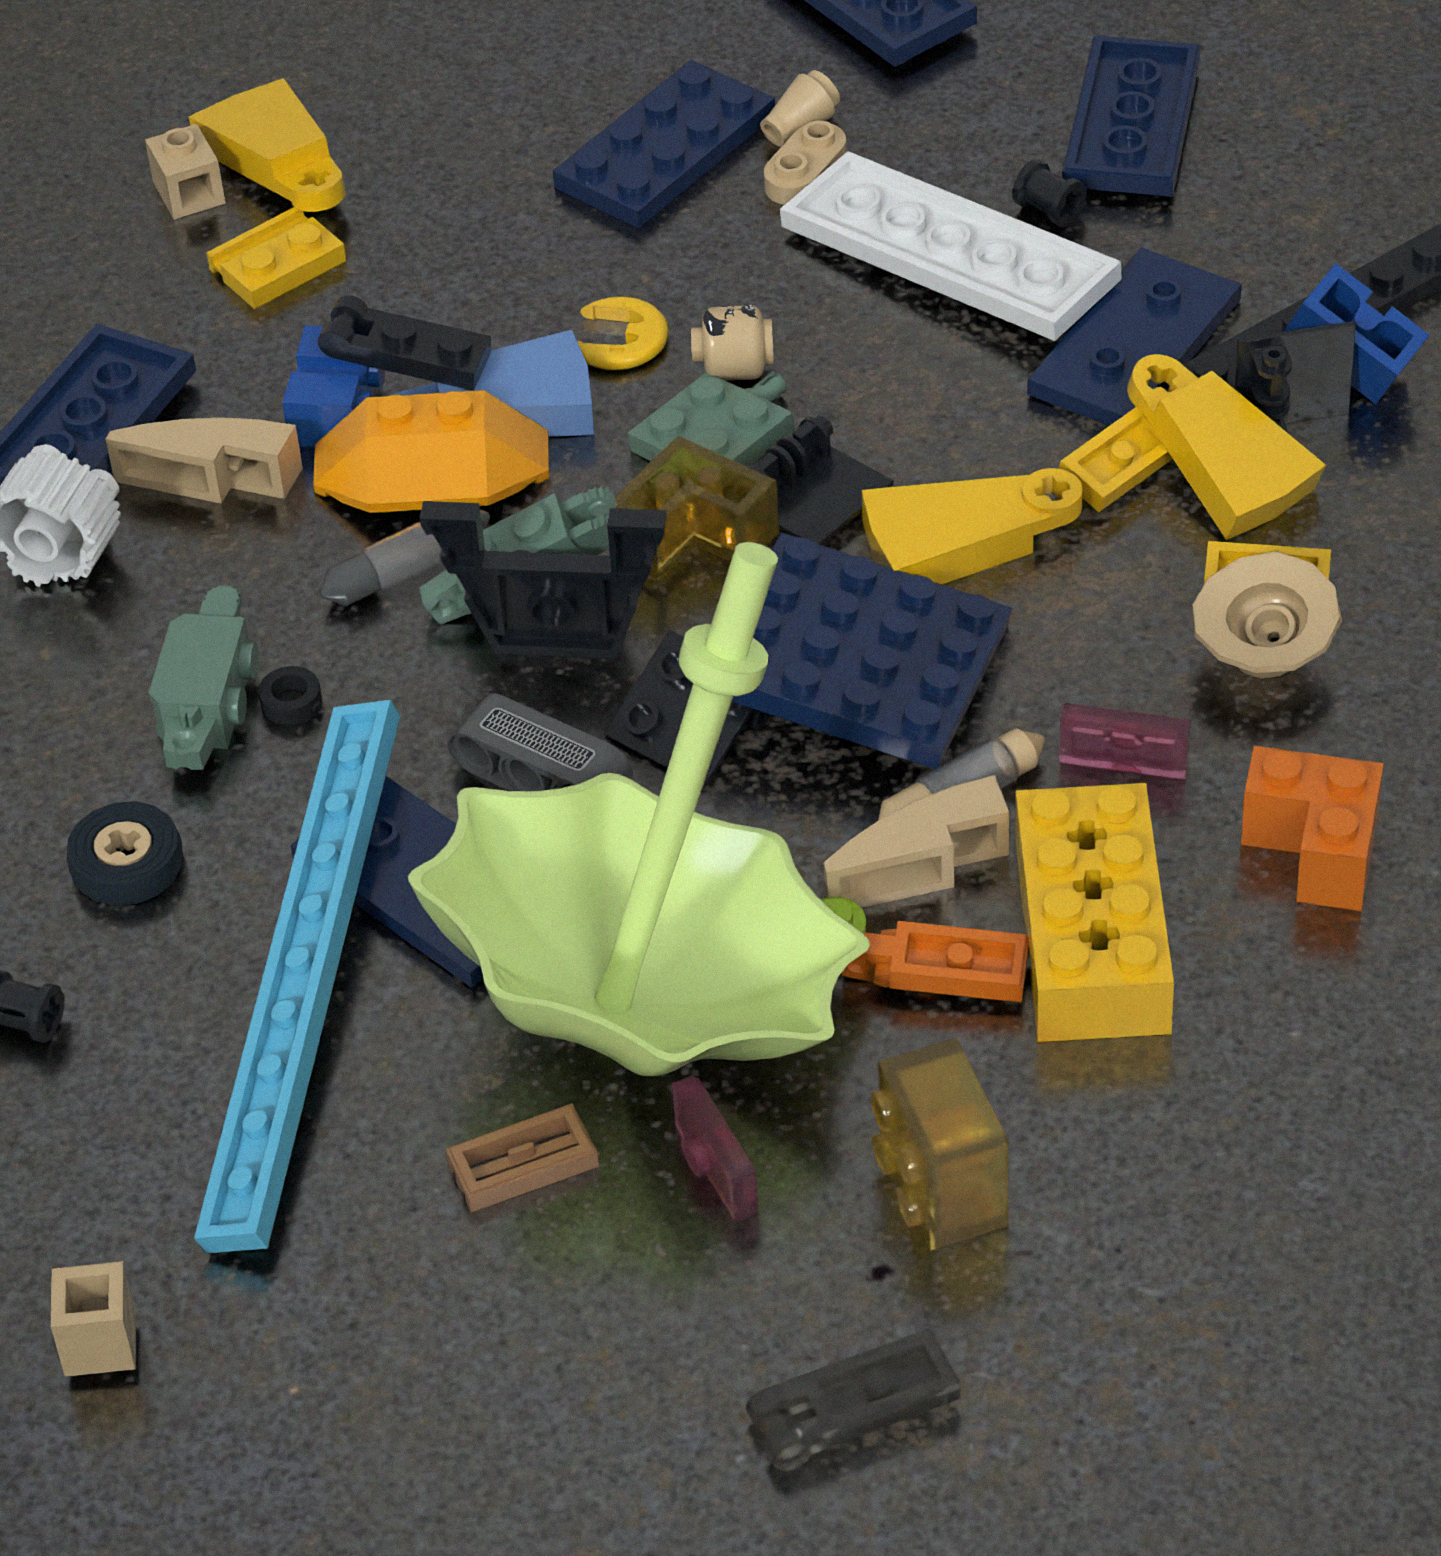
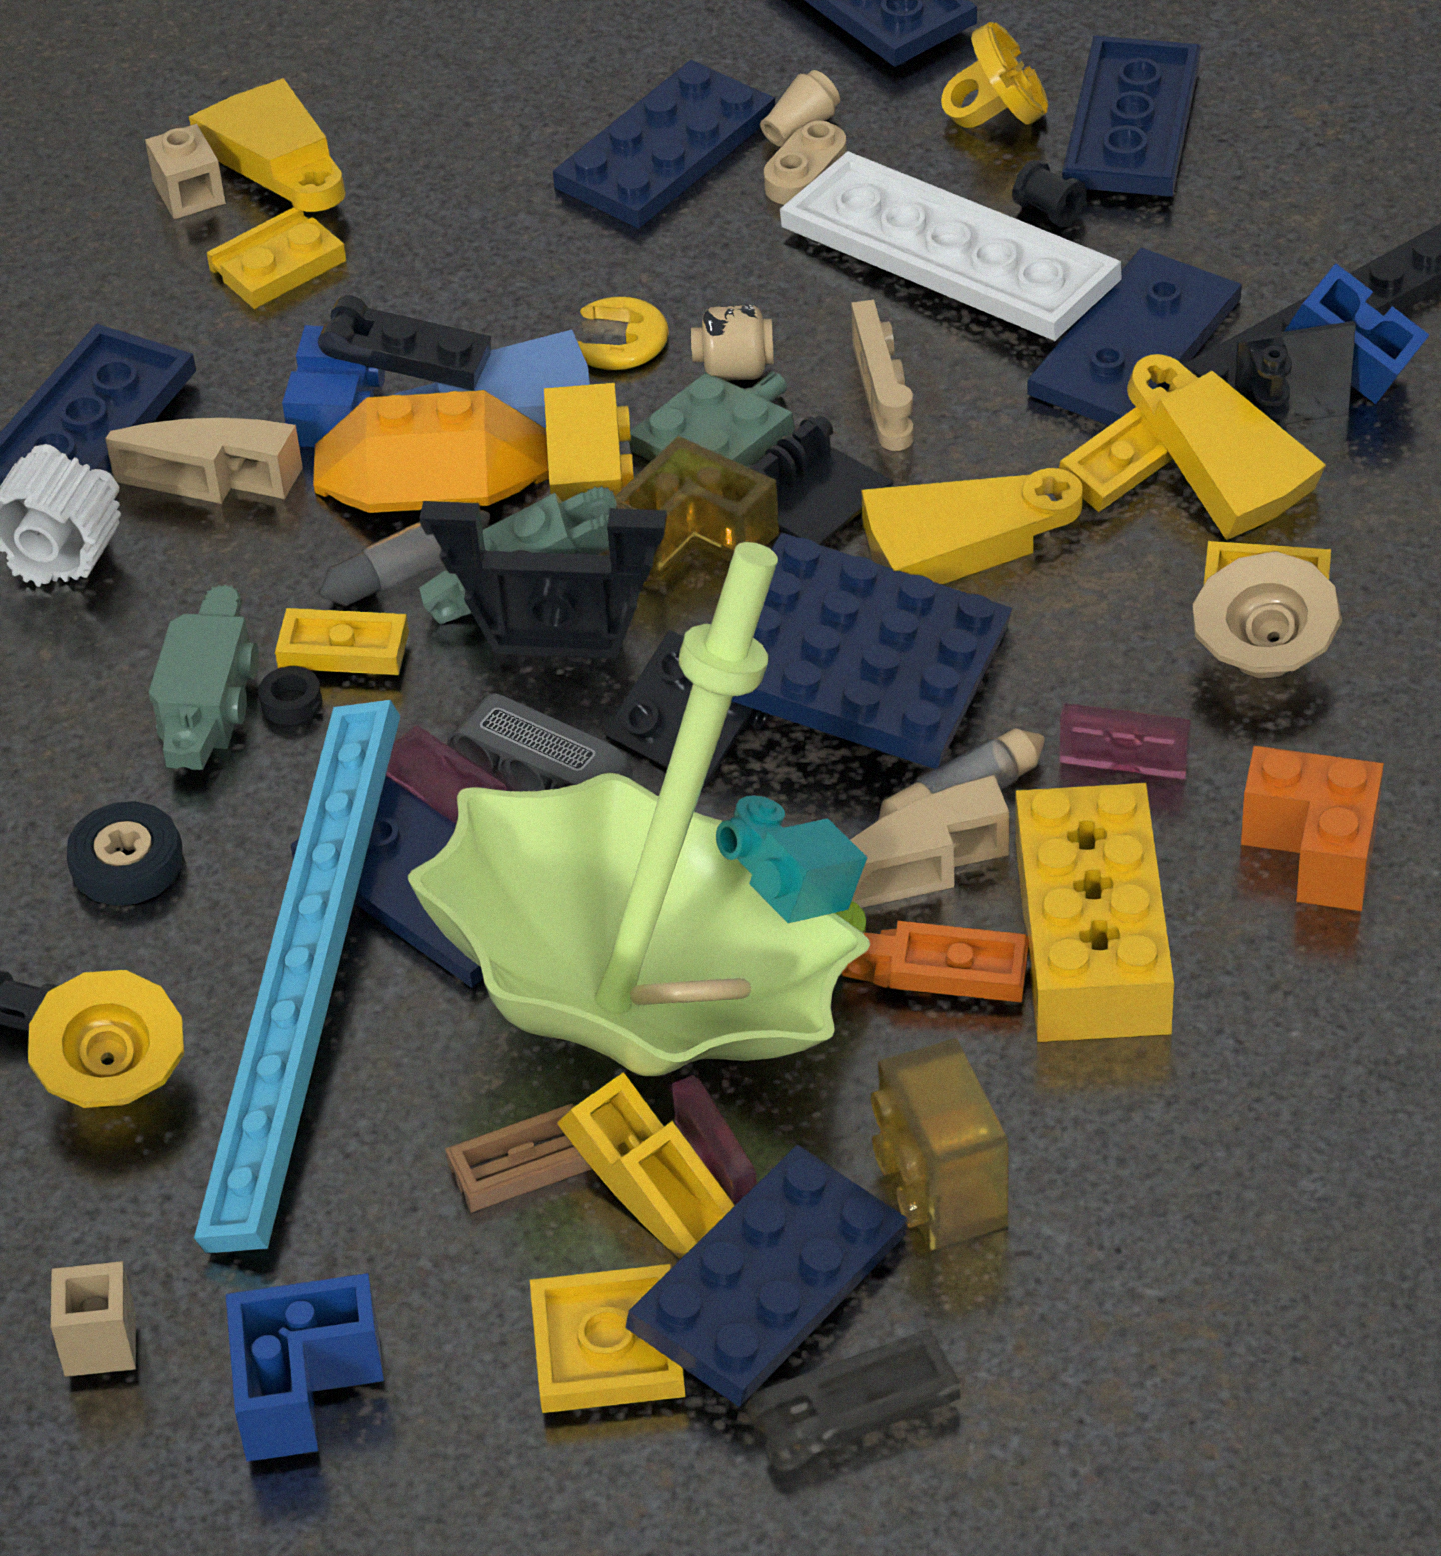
(100, 1019): none -> yellow hat
(293, 1344): none -> blue brick
(342, 641): none -> yellow plate
(435, 771): none -> clear pink plate
(585, 439): none -> yellow brick
(586, 1350): none -> yellow plate
(646, 1165): none -> yellow slope
(690, 991): none -> tan head
(766, 1275): none -> dark blue plate
(794, 868): none -> teal brick
(882, 378): none -> tan plate
(999, 81): none -> yellow tile

